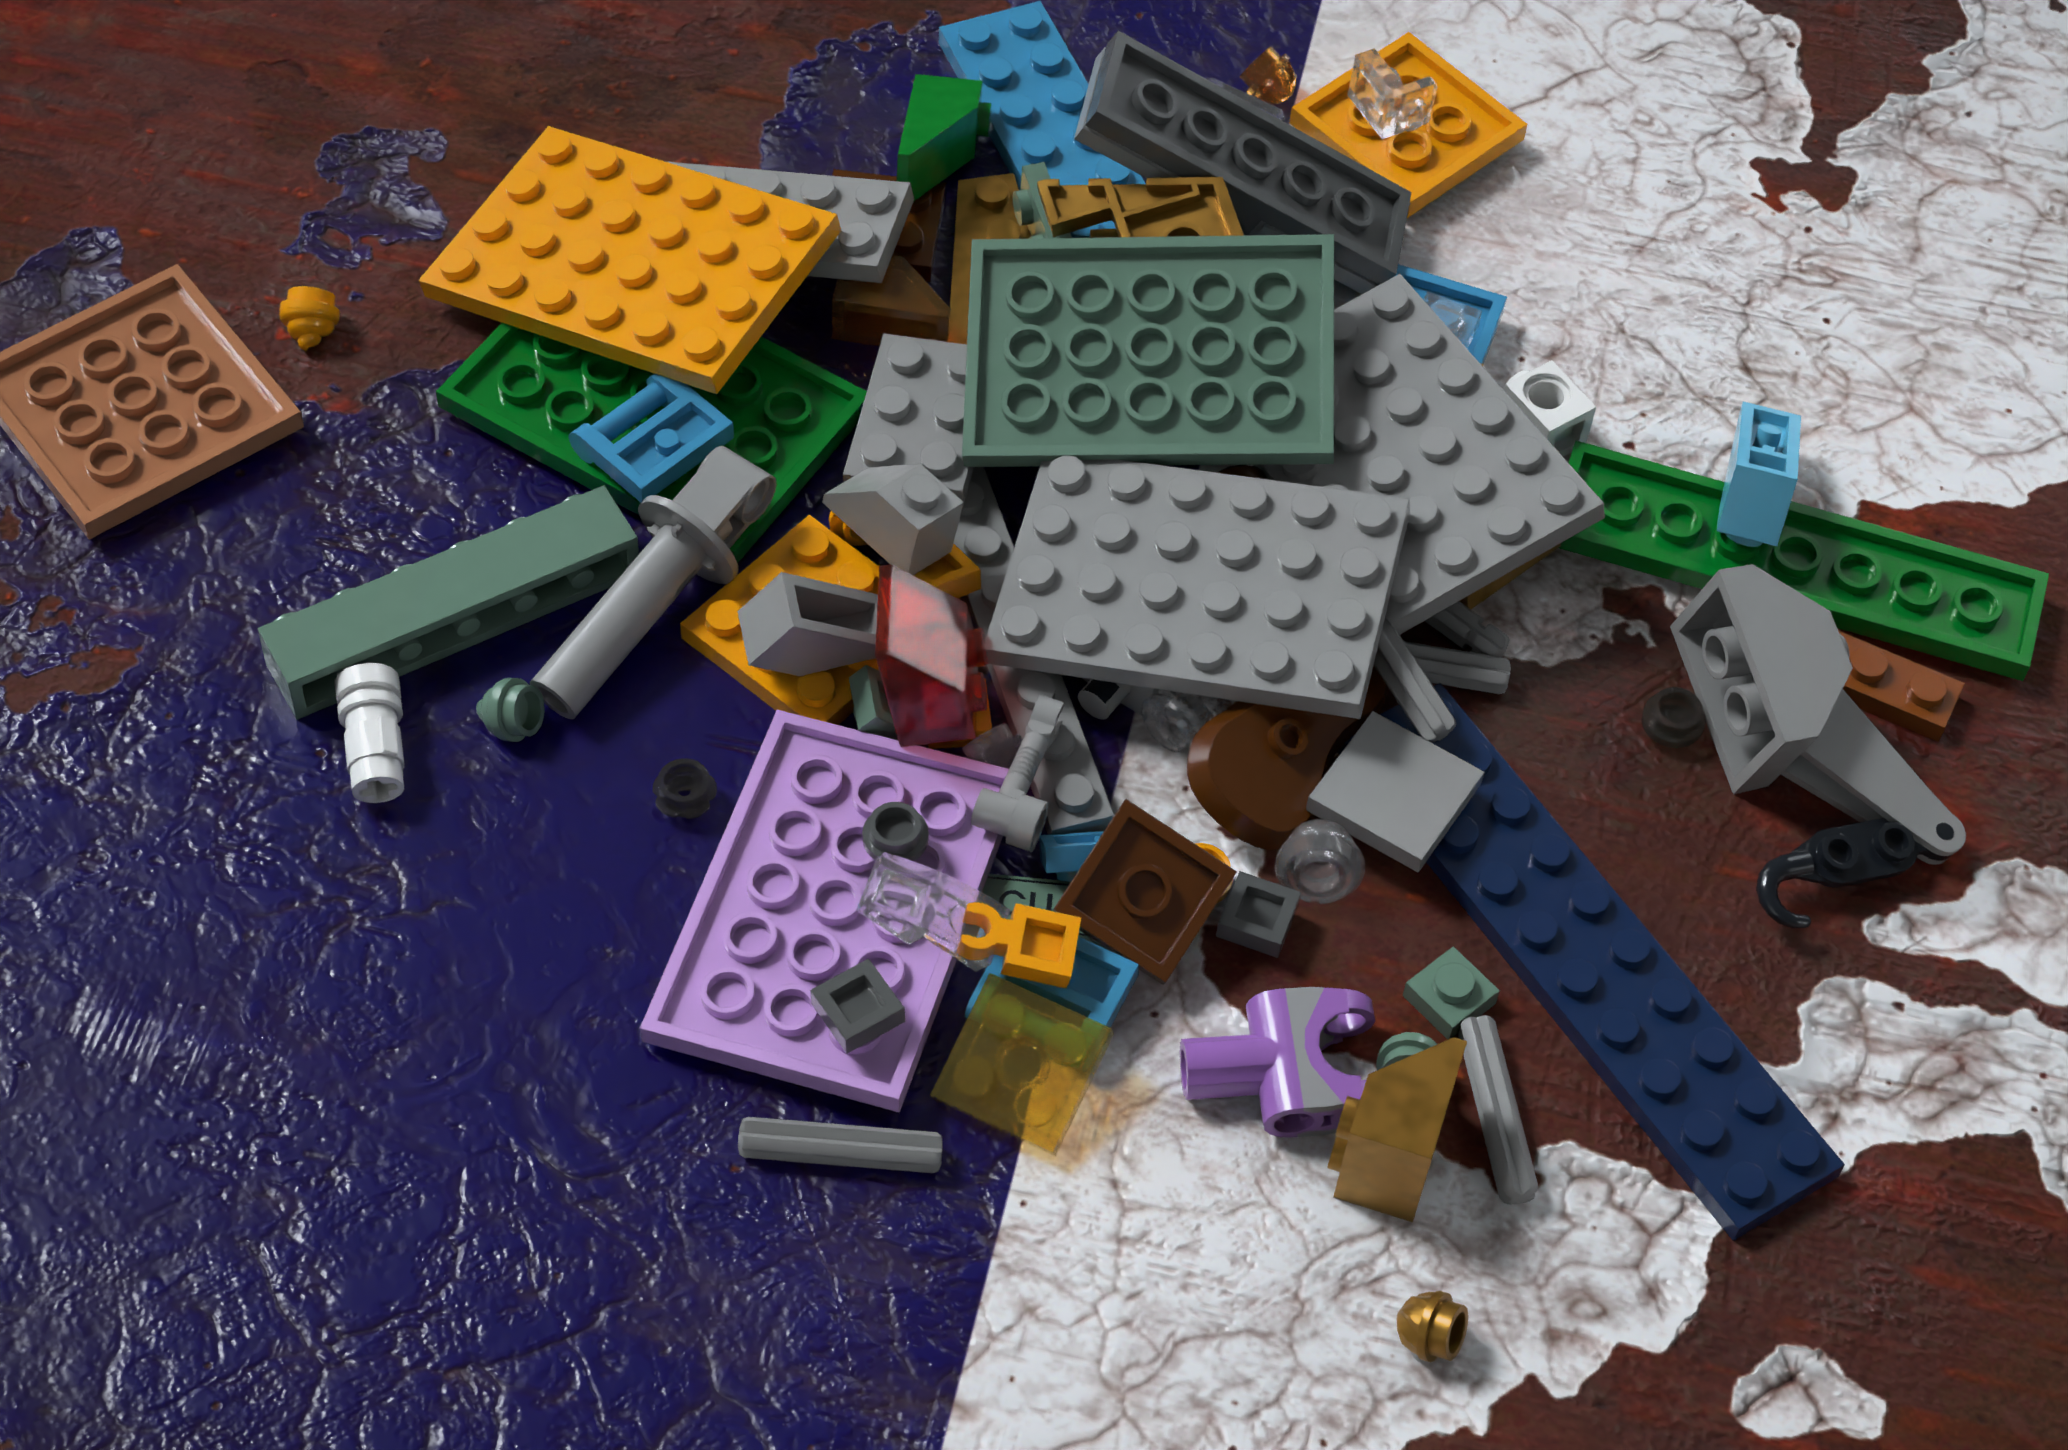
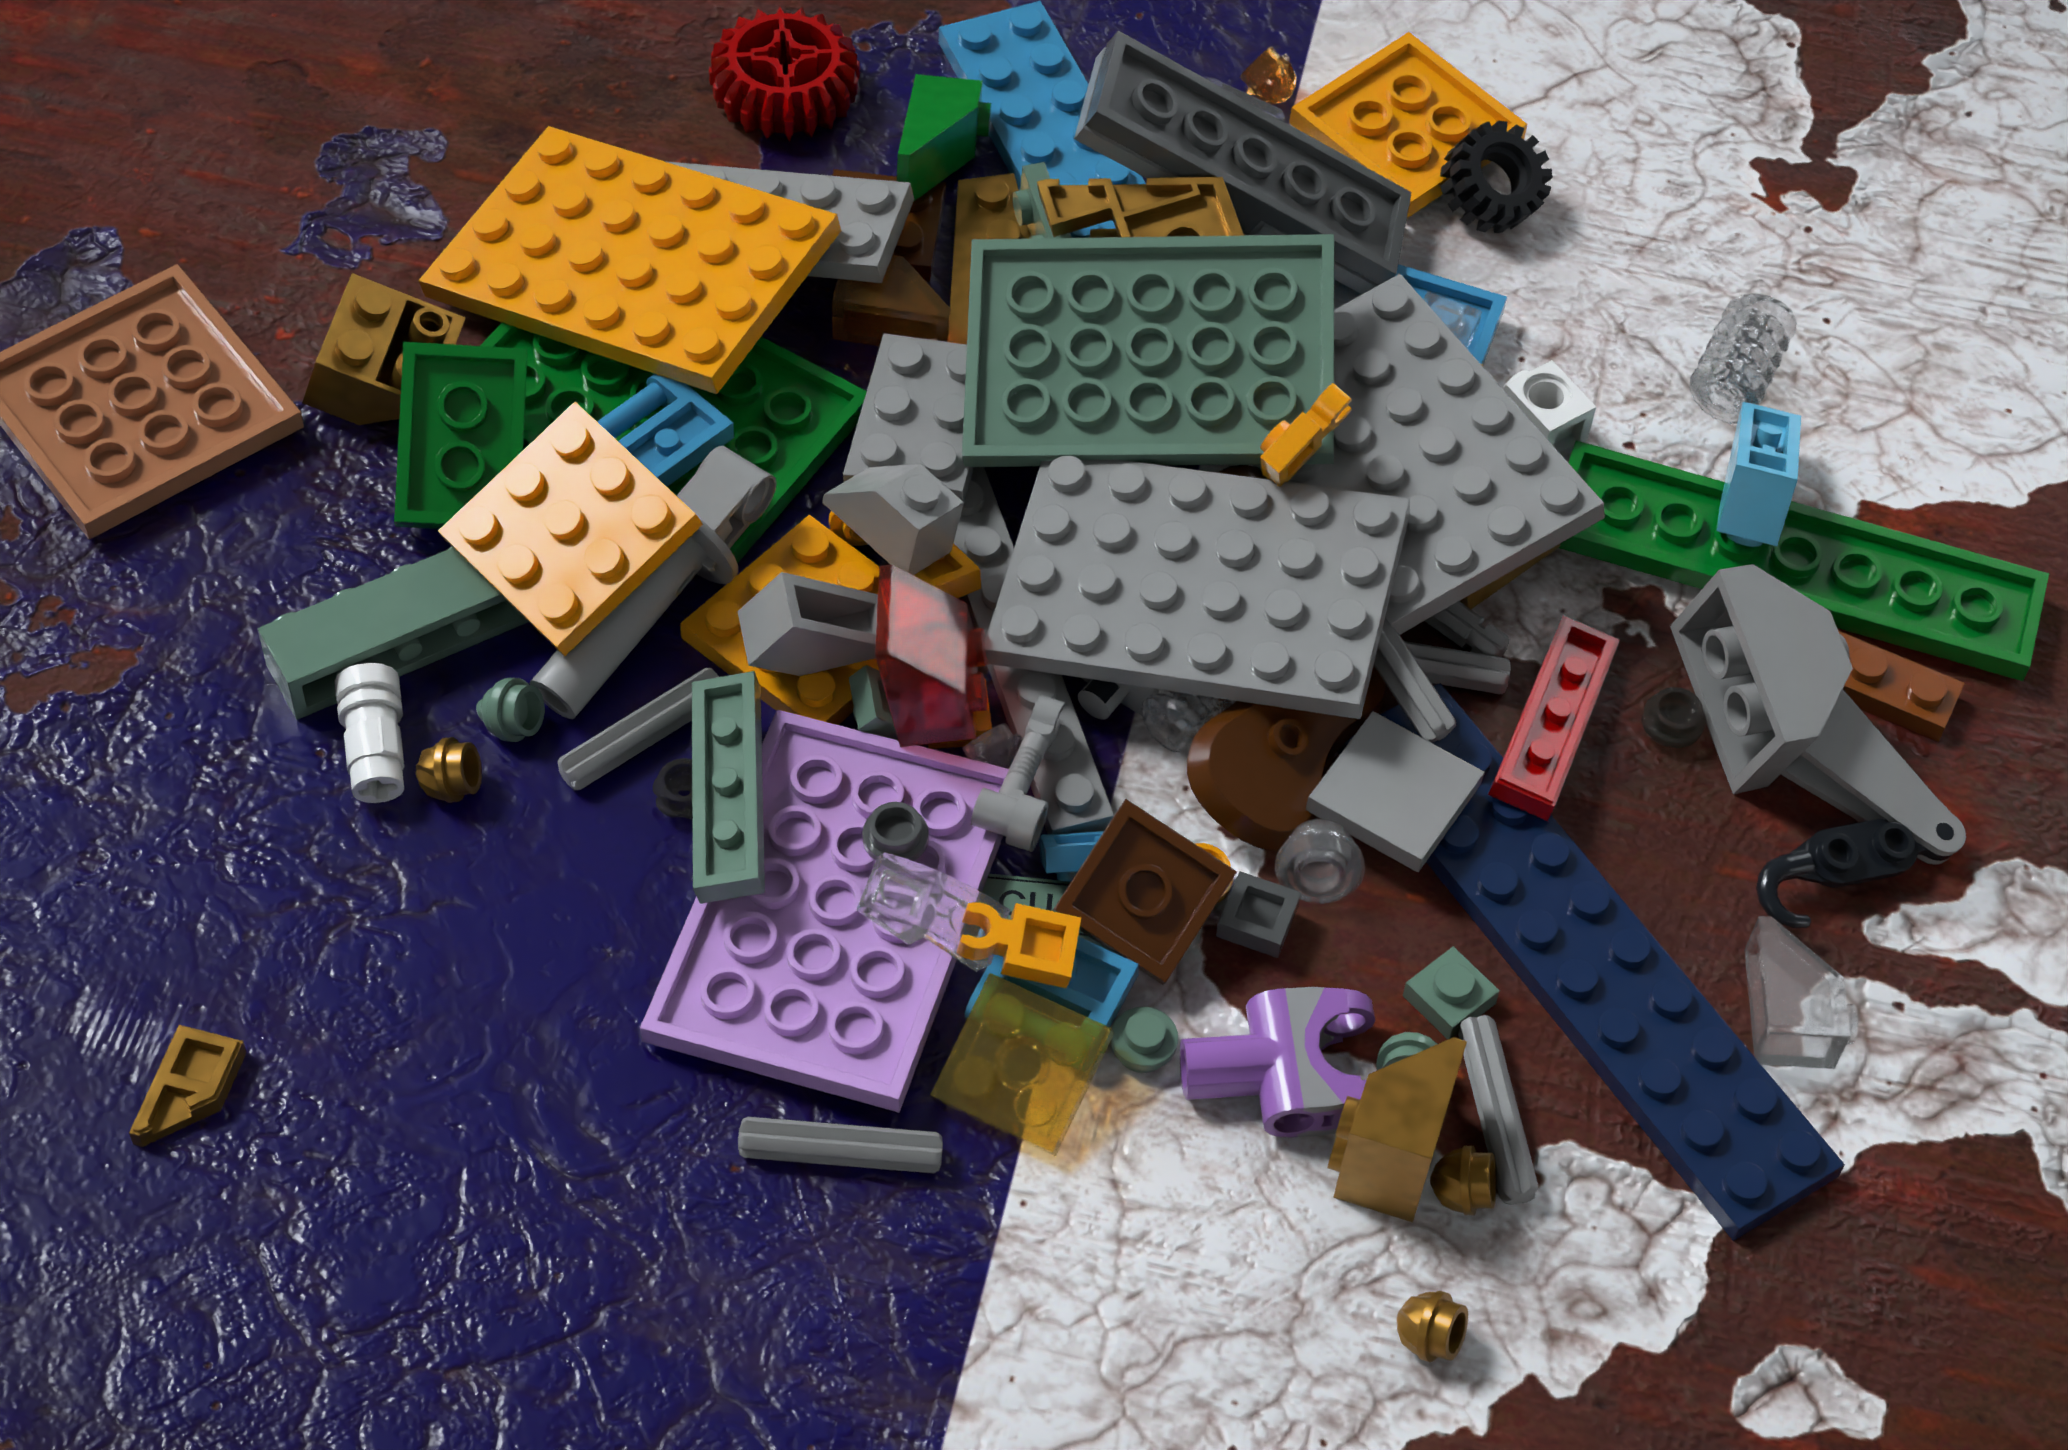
(188, 1083): none -> pearl gold tile
(309, 315): light orange plate -> none
(363, 350): none -> pearl gold slope
(449, 770): none -> pearl gold plate
(455, 426): none -> green plate
(570, 528): none -> light orange plate
(630, 734): none -> light grey axle
(727, 788): none -> sand green plate
(751, 81): none -> red gear
(857, 1006): dark grey plate -> none
(1144, 1039): none -> sand green plate
(1293, 444): none -> light orange plate
(1384, 98): clear bracket -> none
(1465, 1180): none -> pearl gold plate
(1518, 162): none -> black tyre
(1554, 718): none -> tile
(1742, 355): none -> clear piece
(1795, 1001): none -> clear slope

